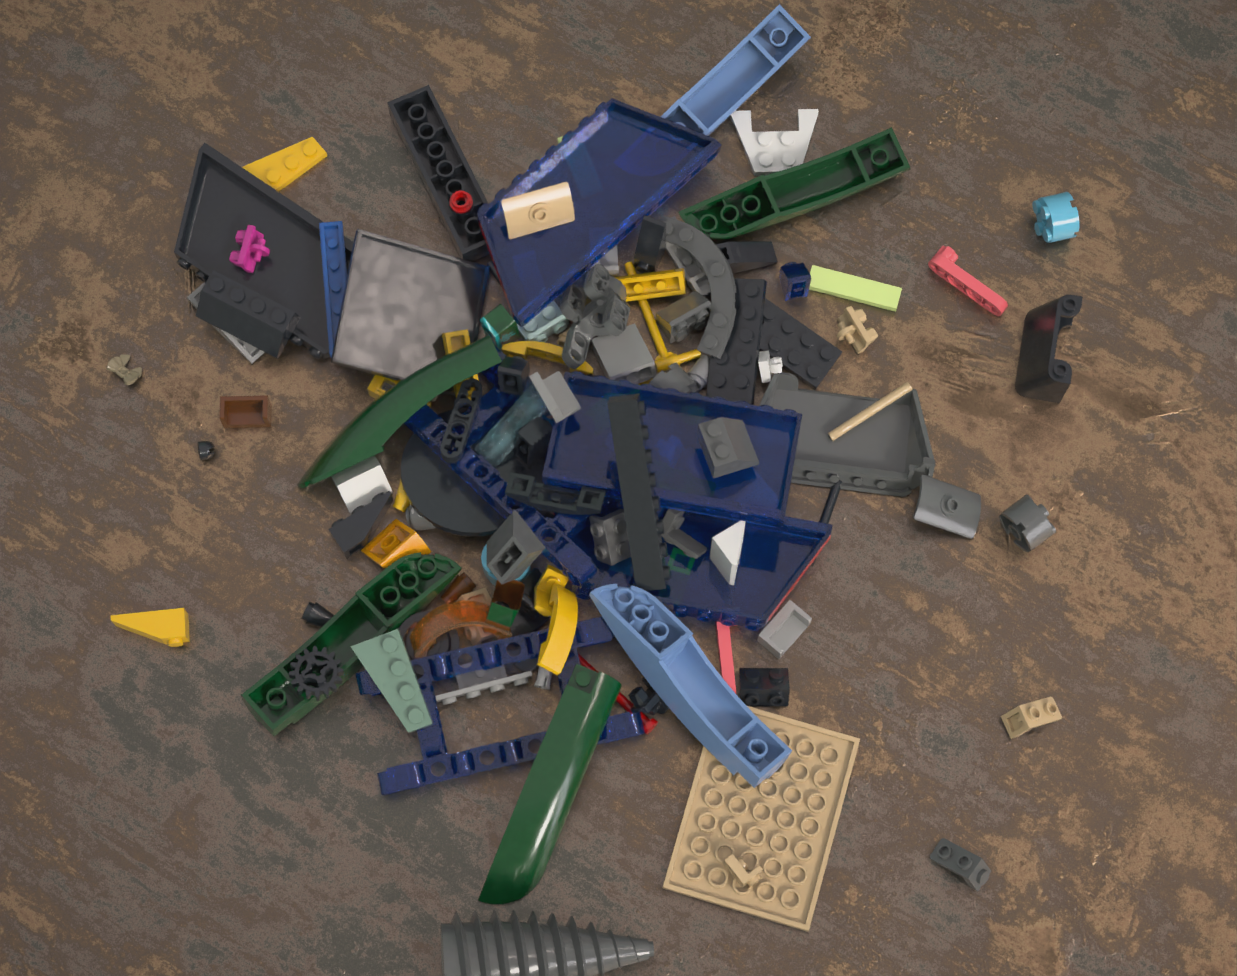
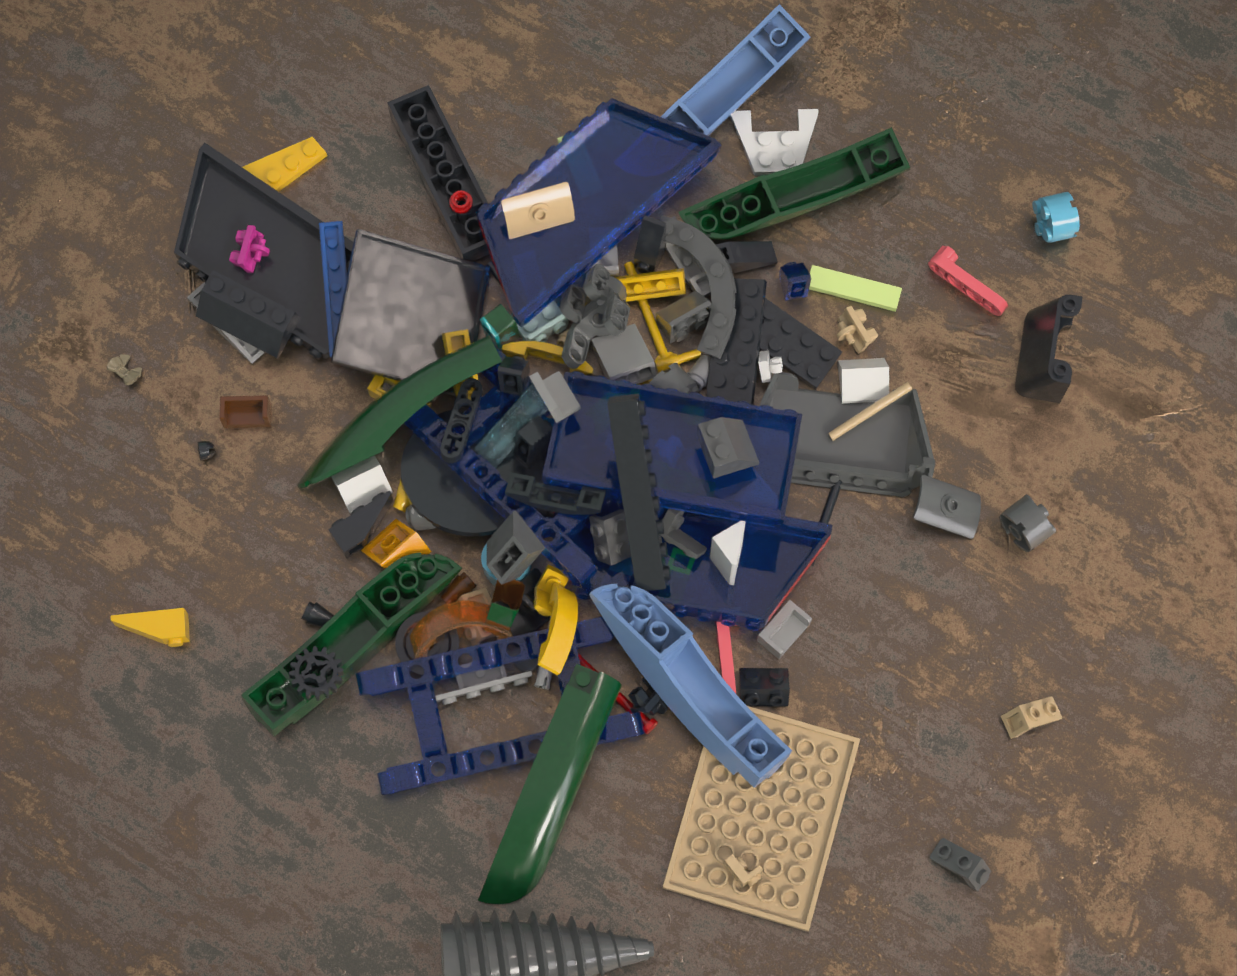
(394, 675): sand green wedge -> none
(863, 380): none -> white slope

